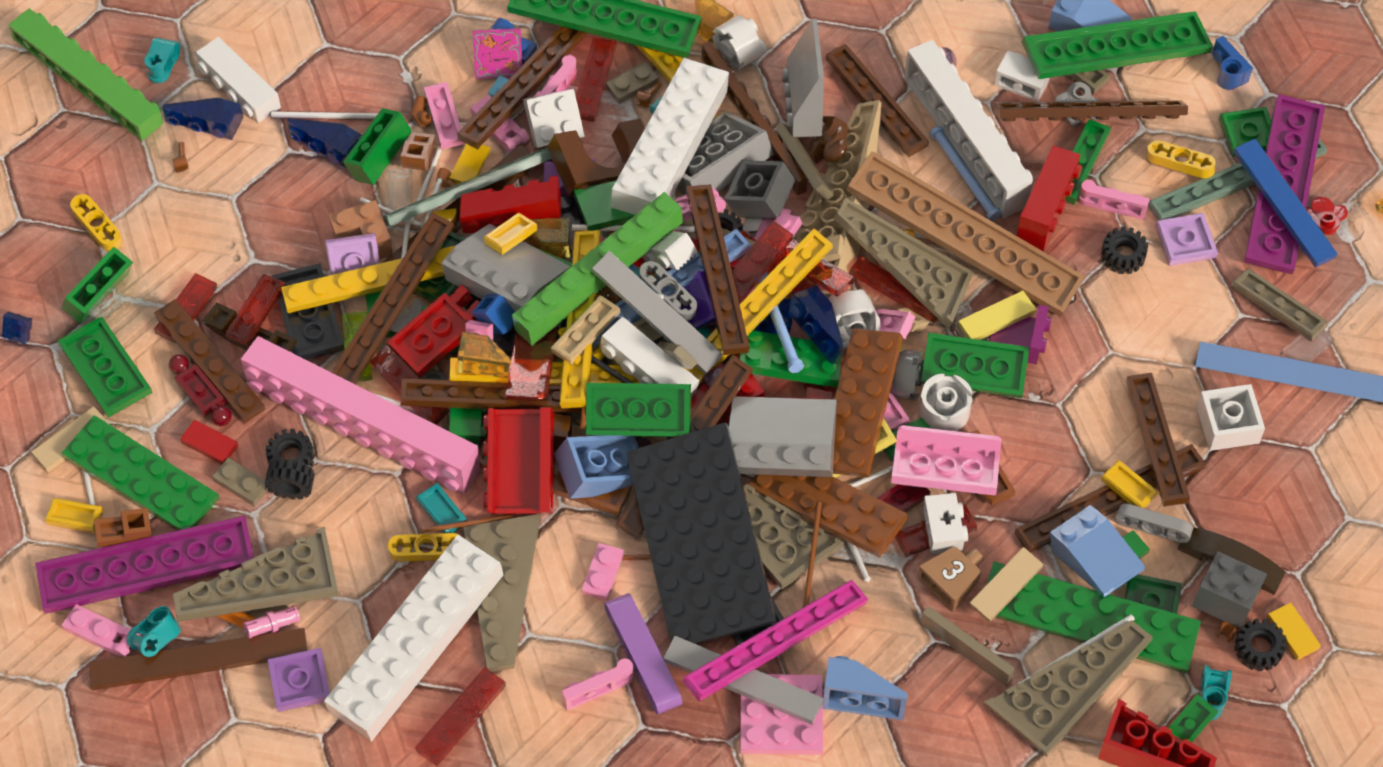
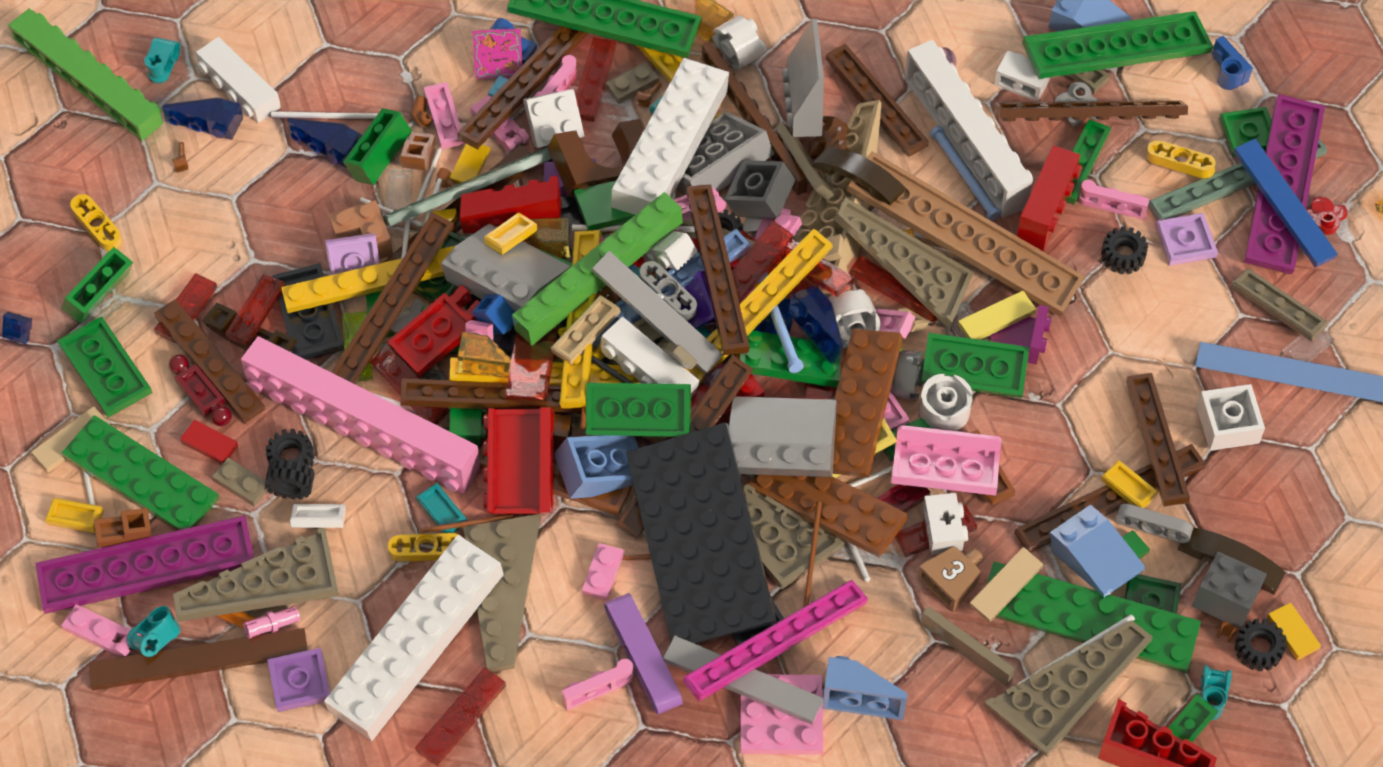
(318, 515): none -> white tile
(861, 170): none -> dark brown slope

